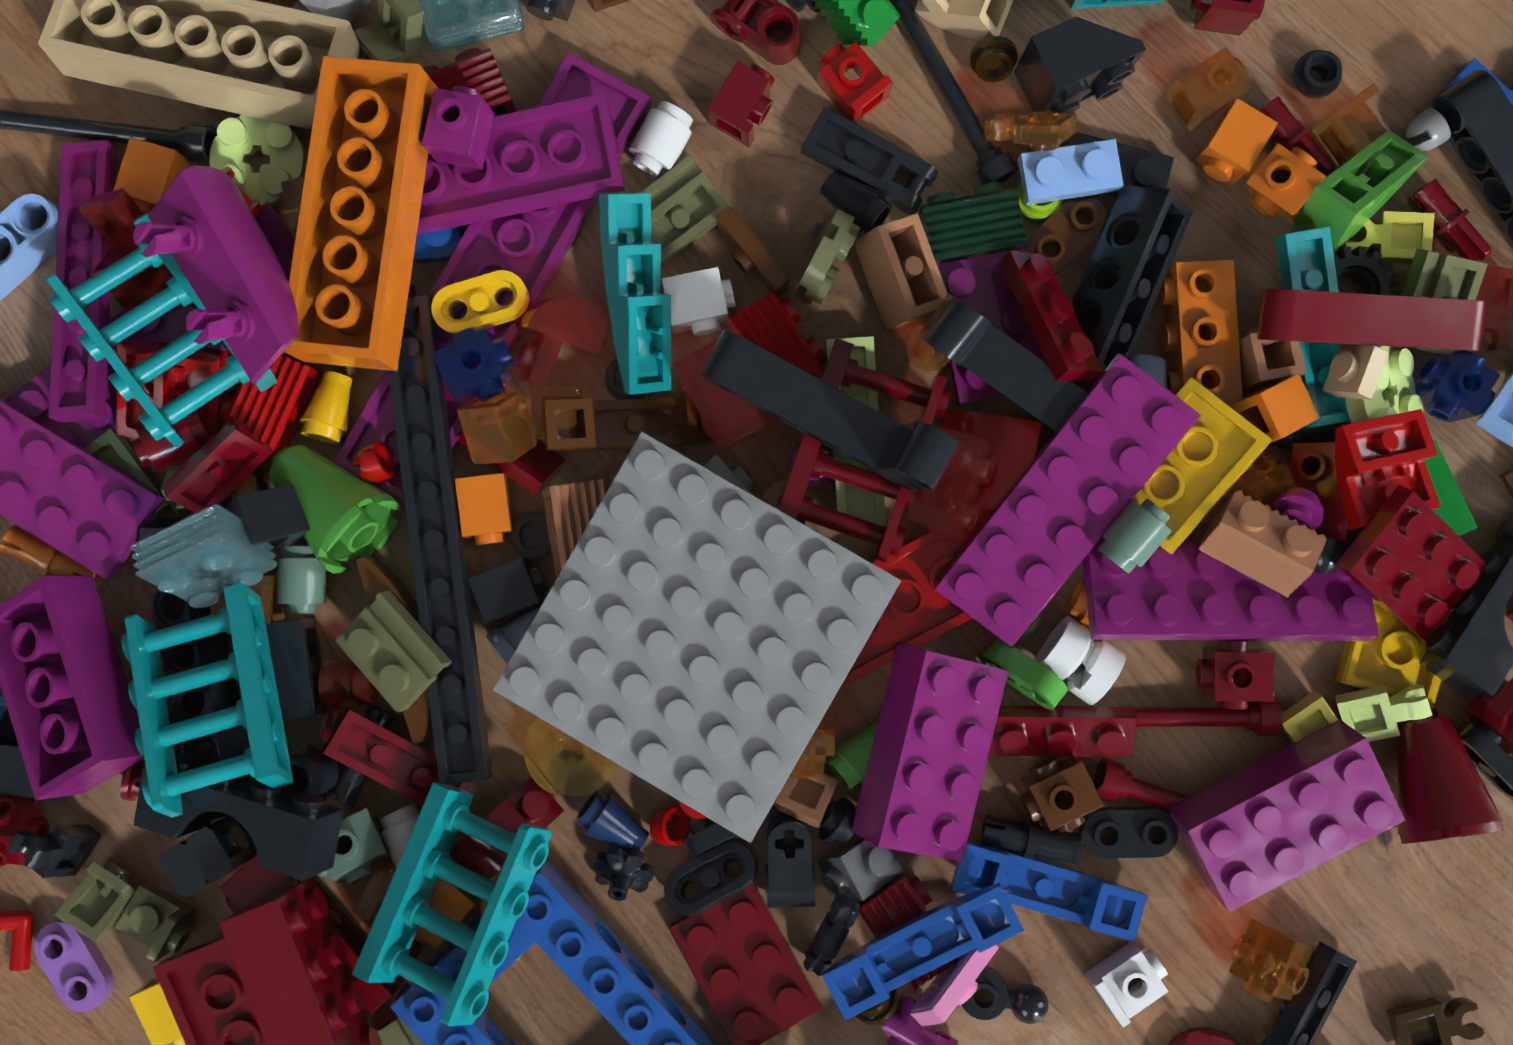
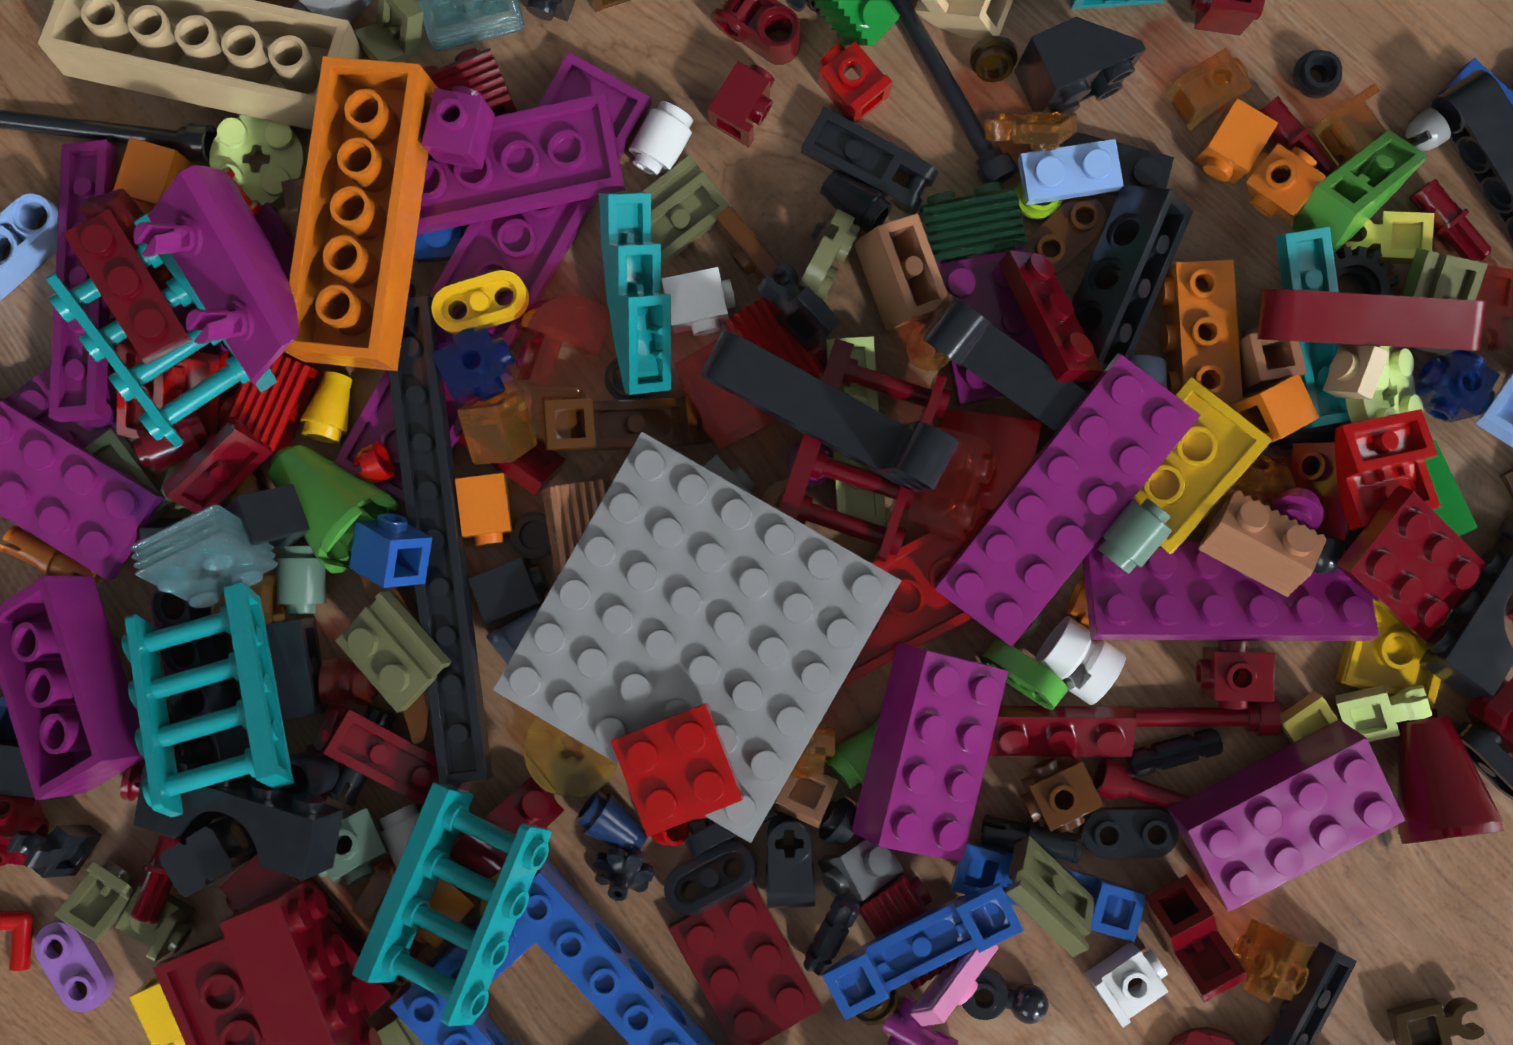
(127, 287): none -> dark red plate
(156, 884): none -> dark red axle
(390, 551): none -> blue brick
(677, 769): none -> red plate
(801, 312): none -> black plate
(1050, 896): none -> olive plate
(1175, 752): none -> black axle
(1192, 938): none -> dark red brick

